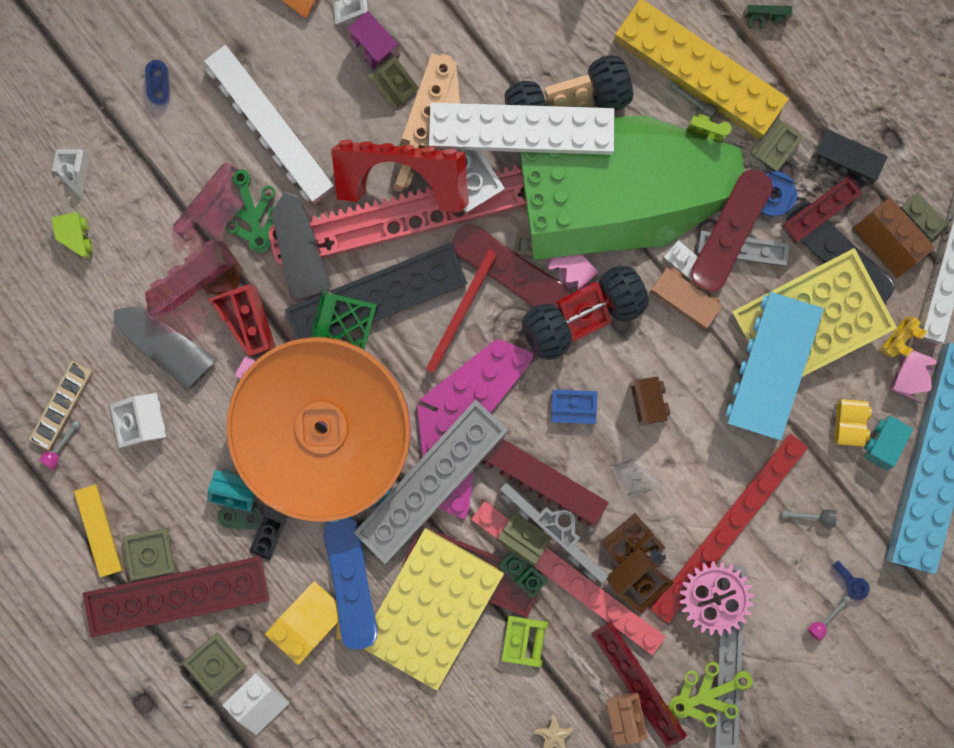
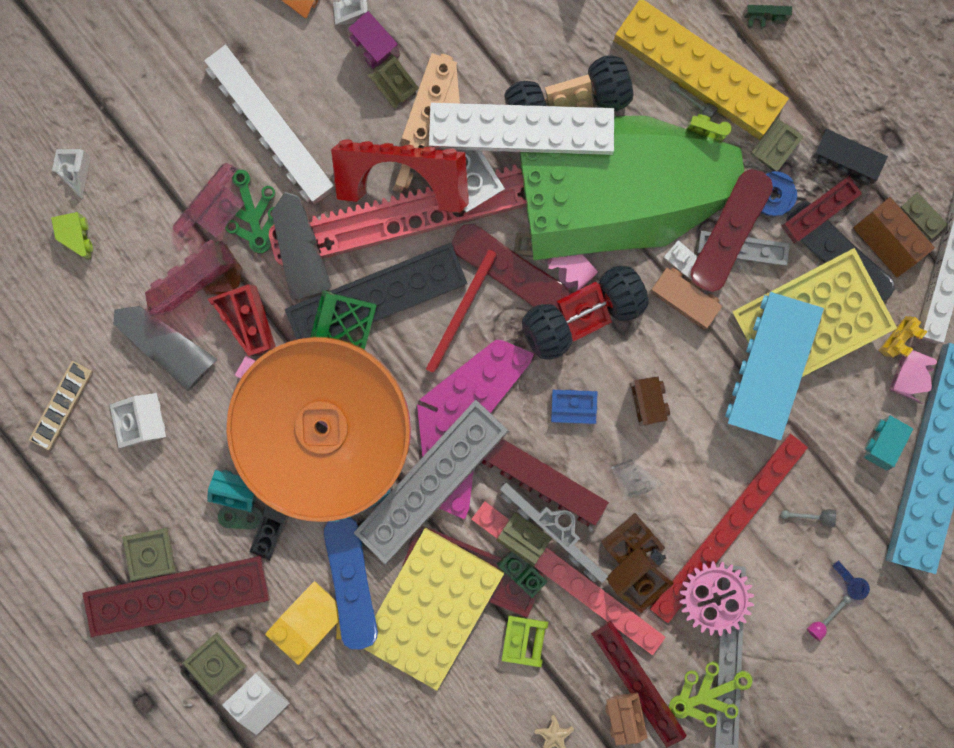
(51, 458): hinge -> none
(98, 530): yellow tile -> none
(157, 83): clear blue plate -> none
(852, 422): yellow brick -> none

